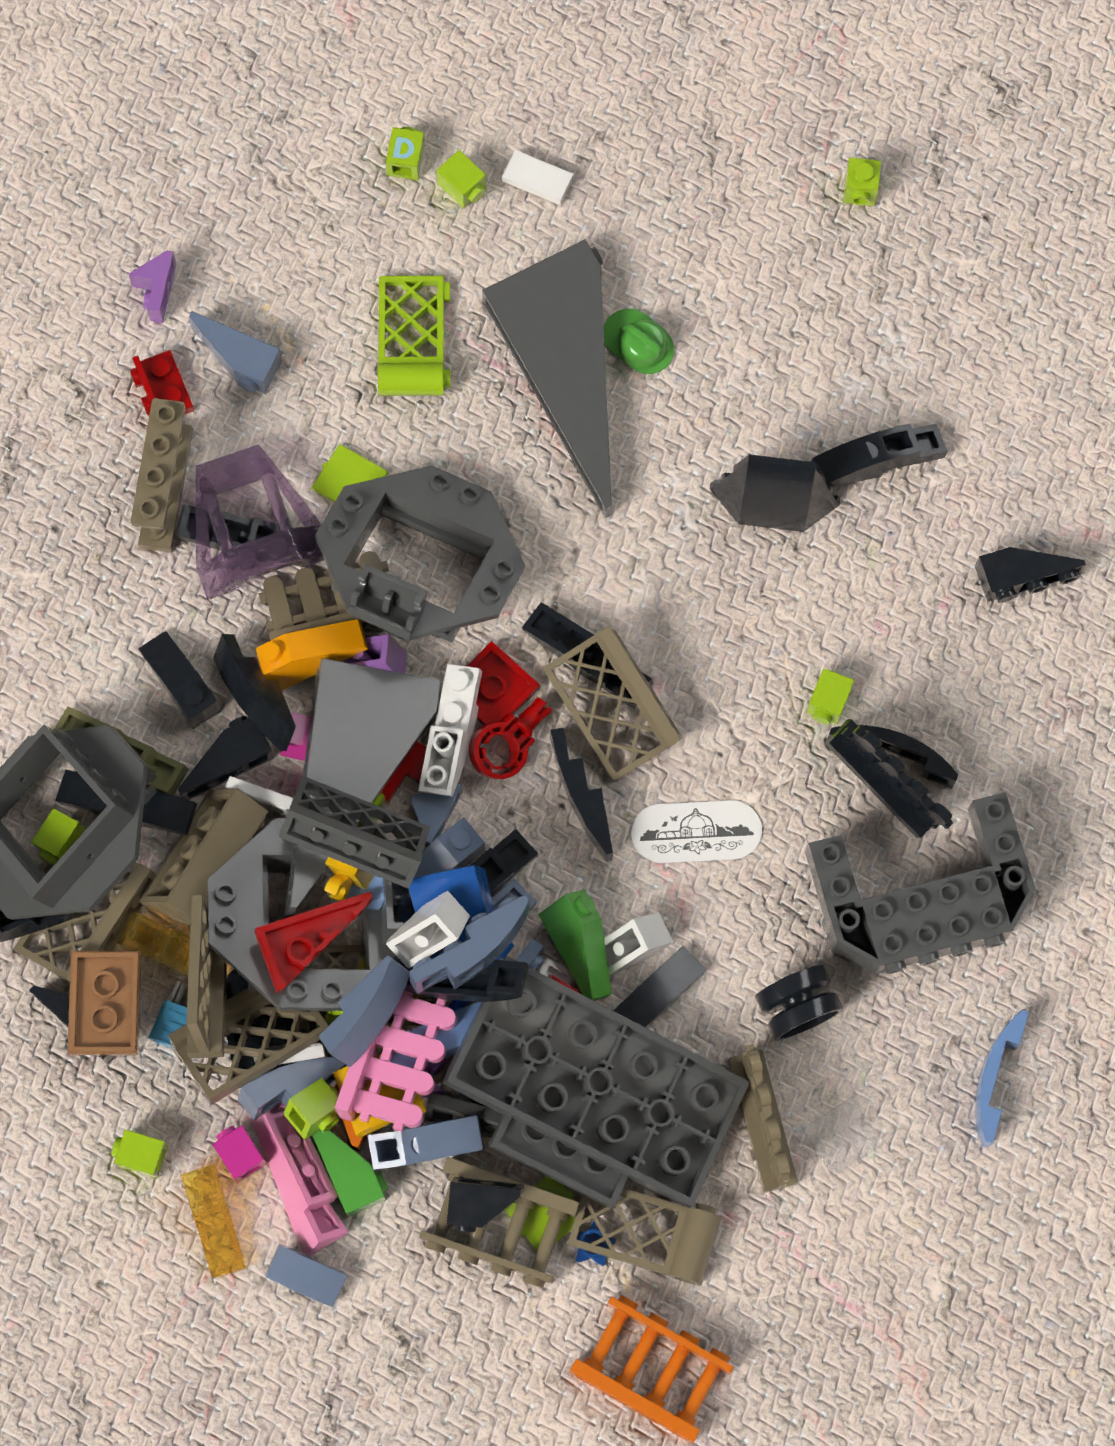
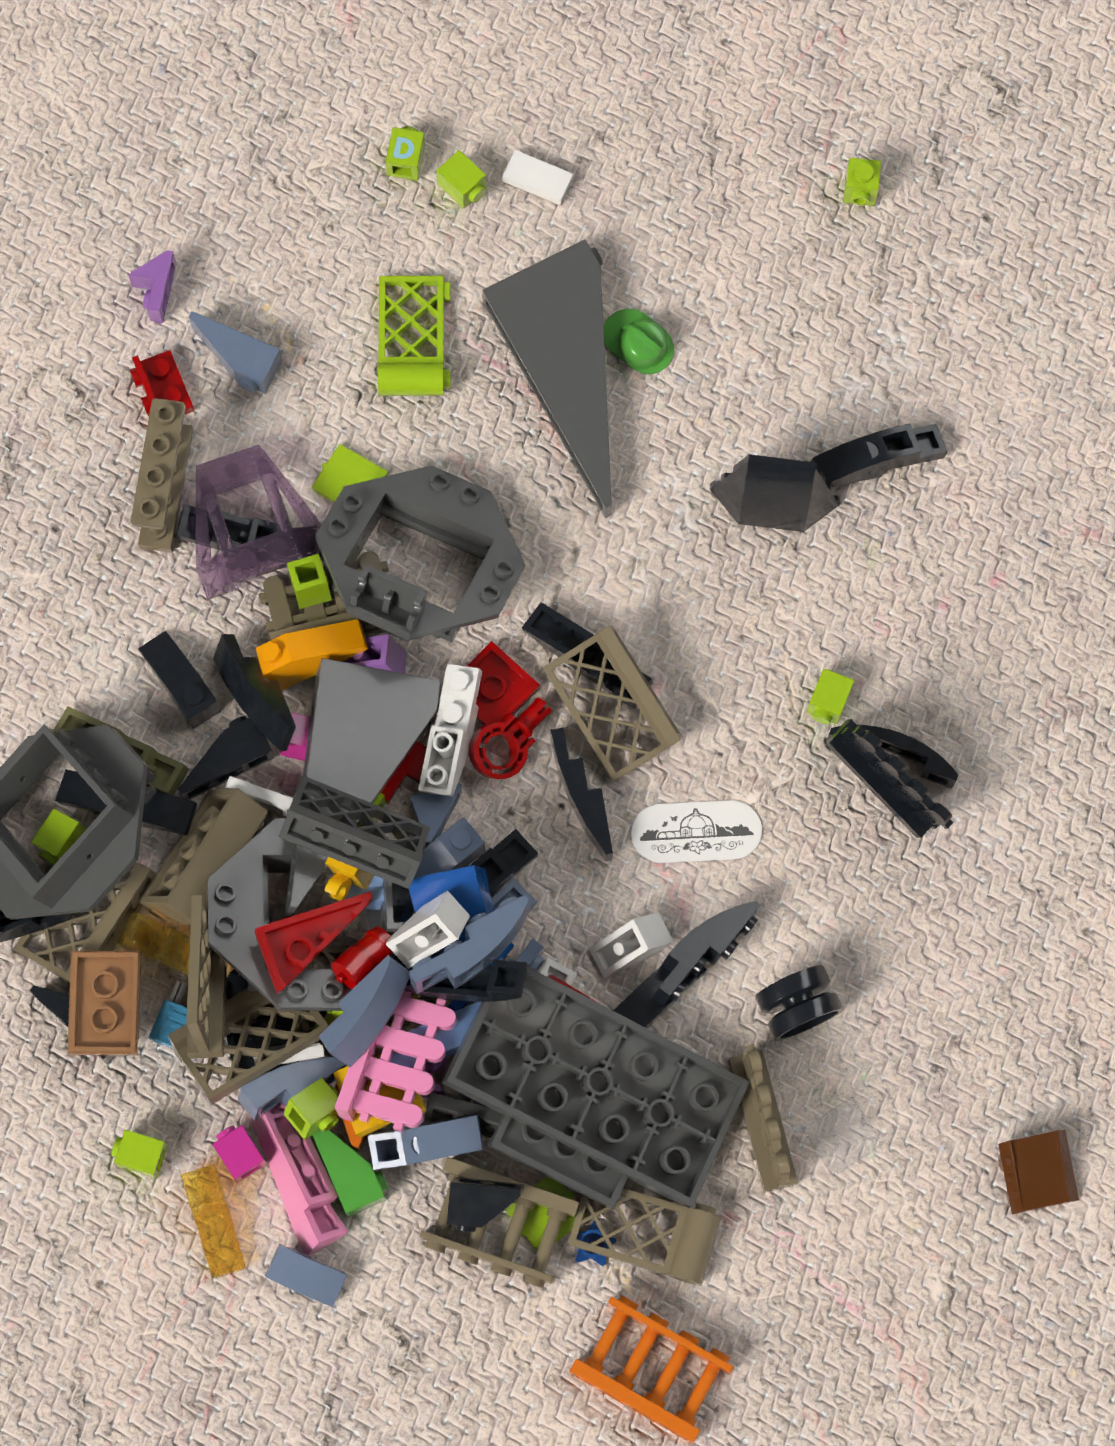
(309, 581): none -> lime brick
(361, 958): none -> red piece
(580, 941): bright green slope -> none
(704, 945): none -> black slope
(930, 917): dark grey wedge -> none
(986, 1116): medium blue slope -> none
(1019, 570): black slope -> none
(1038, 1171): none -> reddish brown slope

